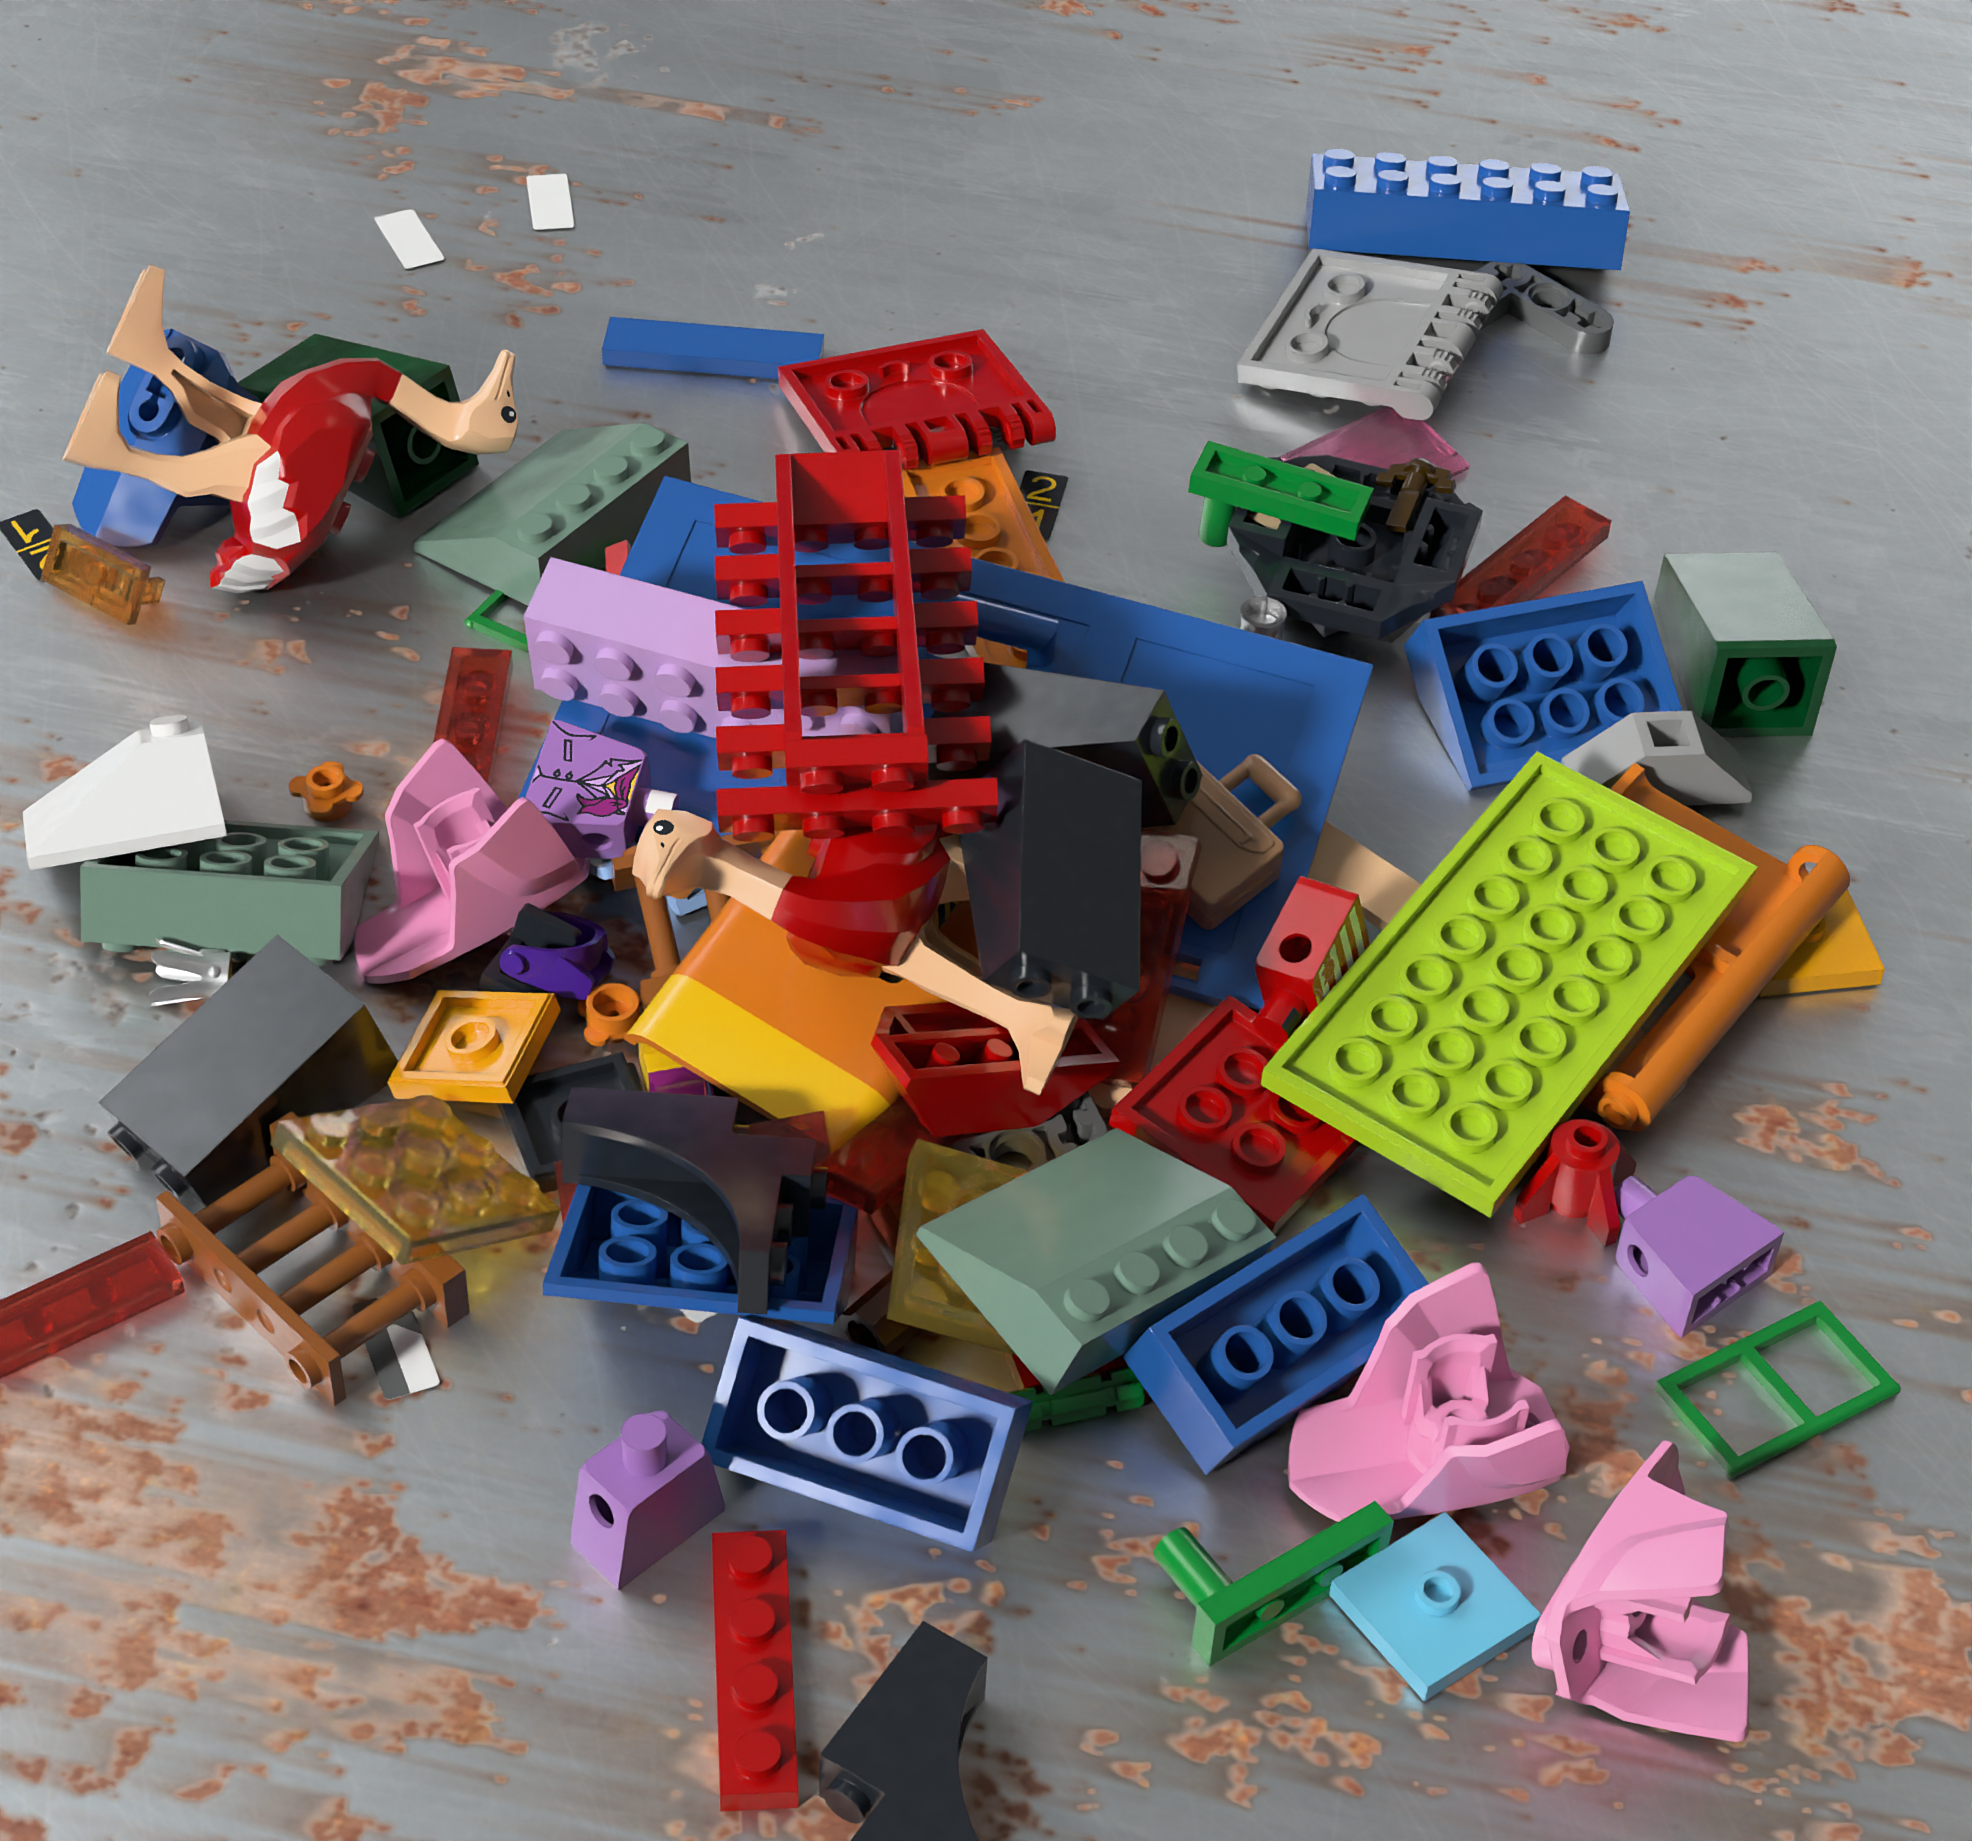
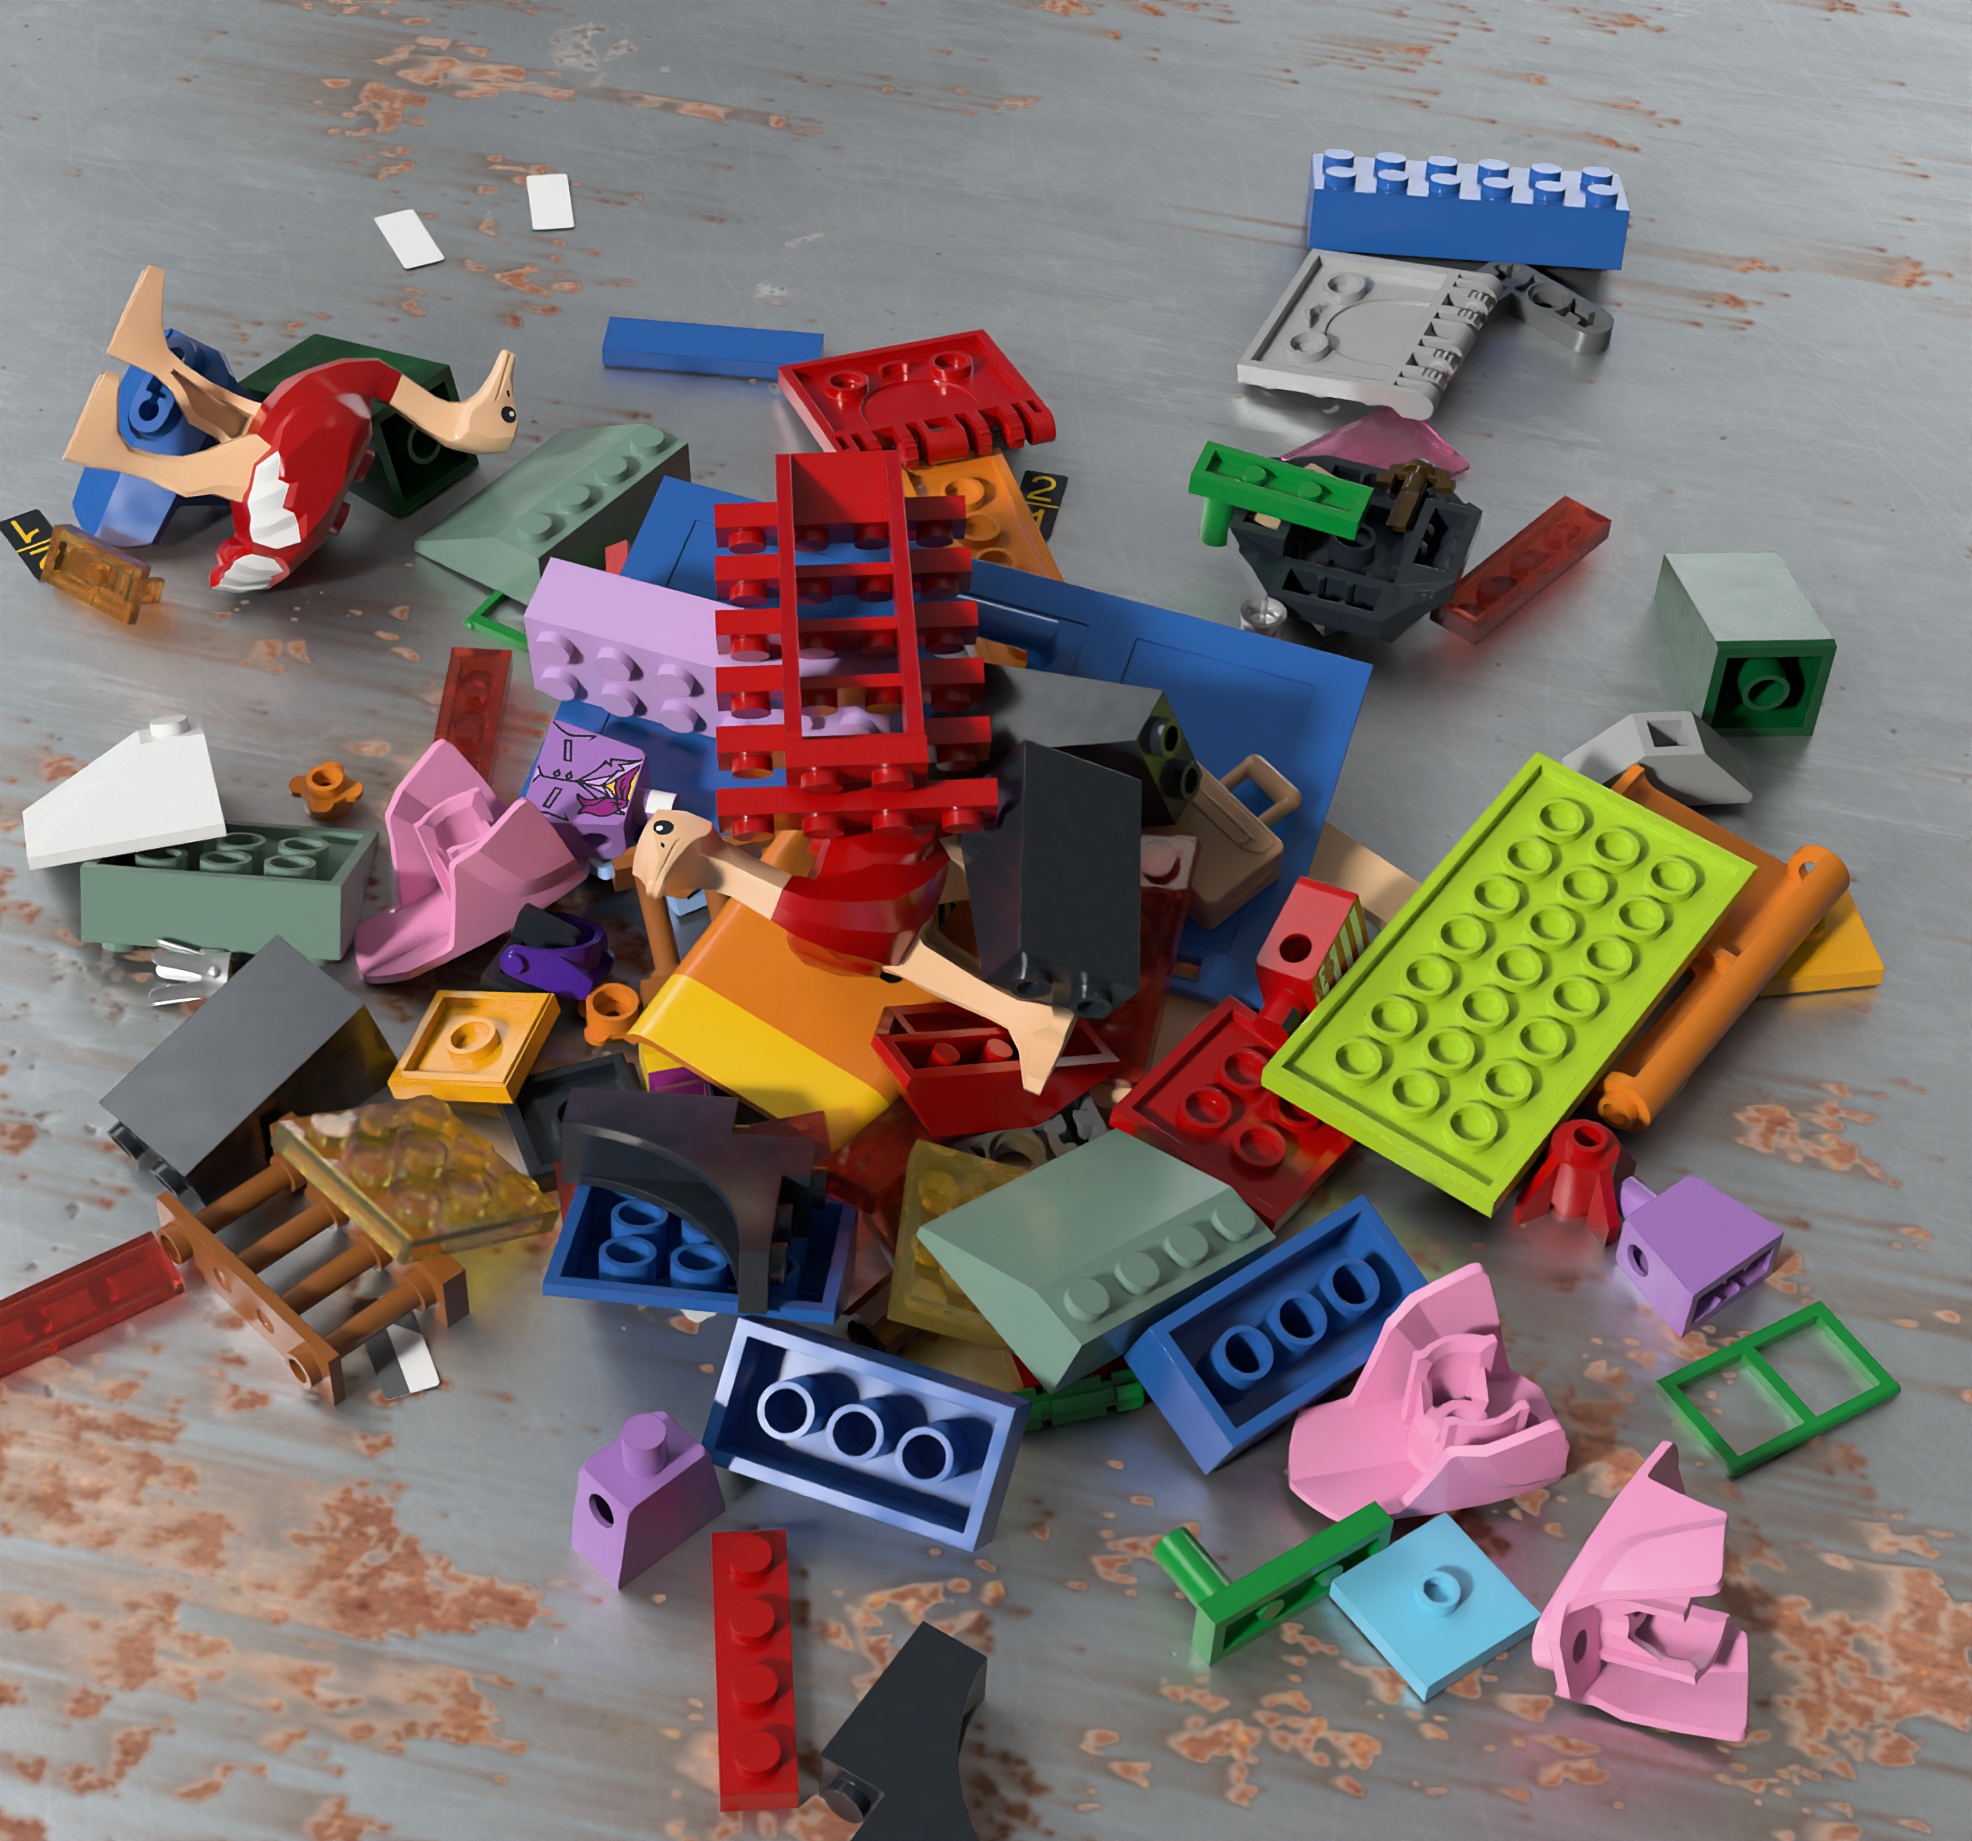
(1538, 677): blue slope -> none

